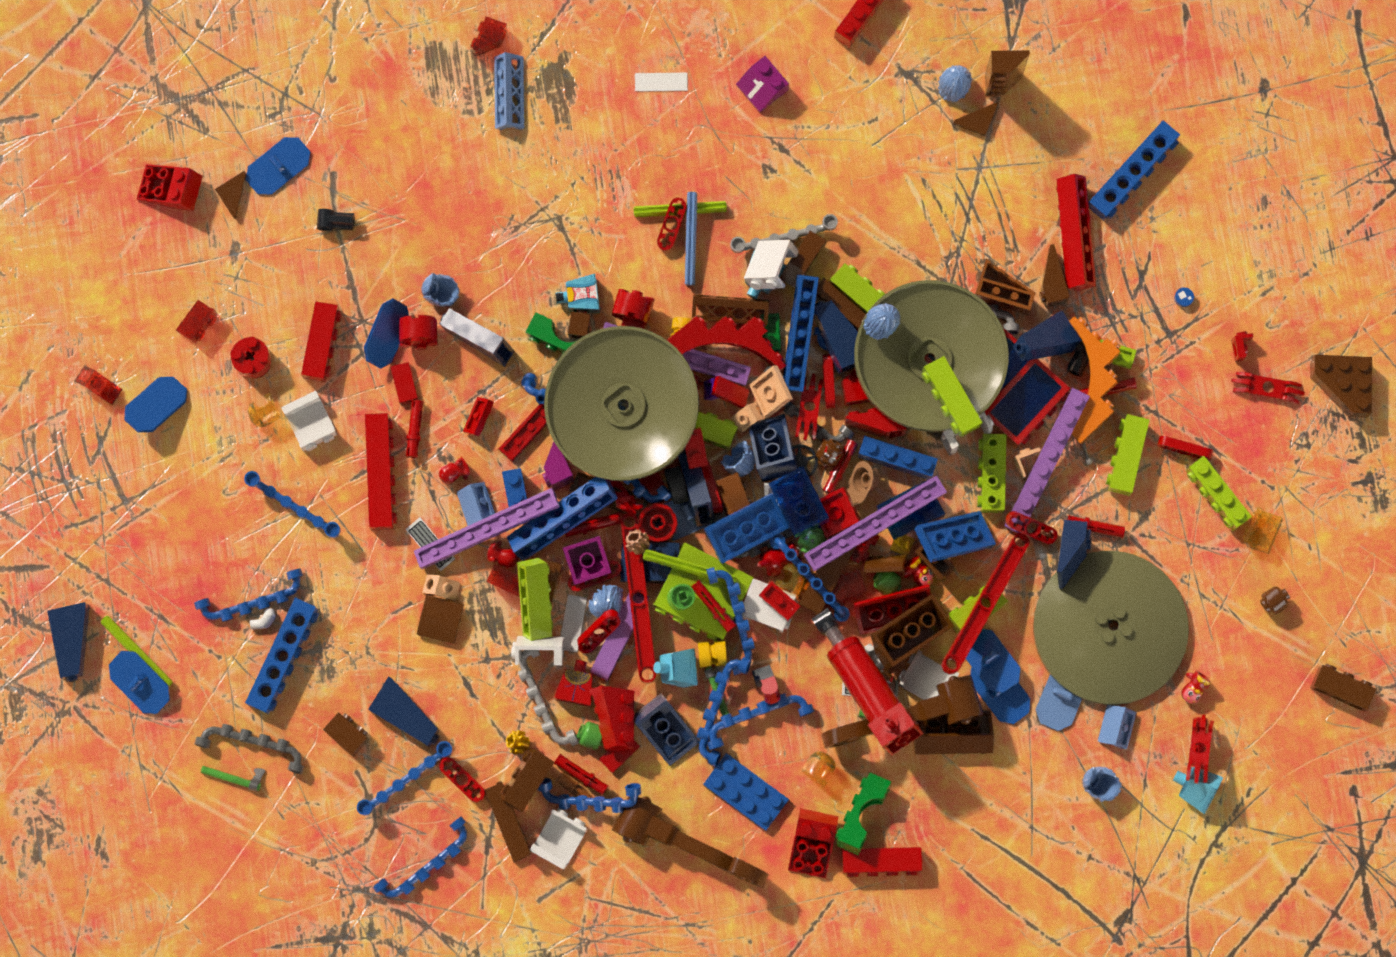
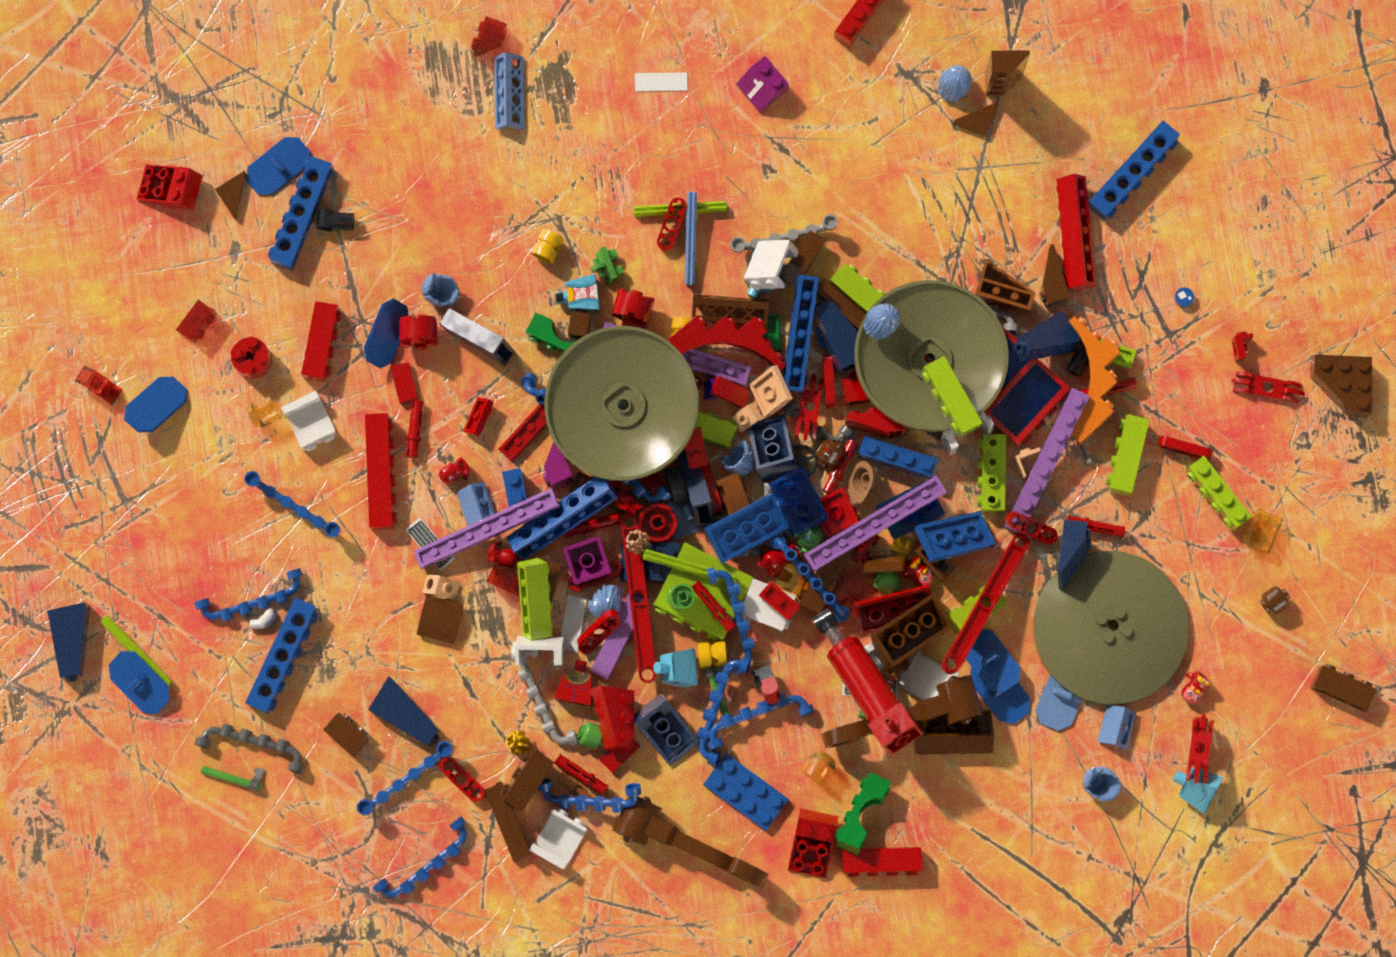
(288, 258): none -> blue brick
(547, 247): none -> yellow wheel
(604, 266): none -> bright green hips

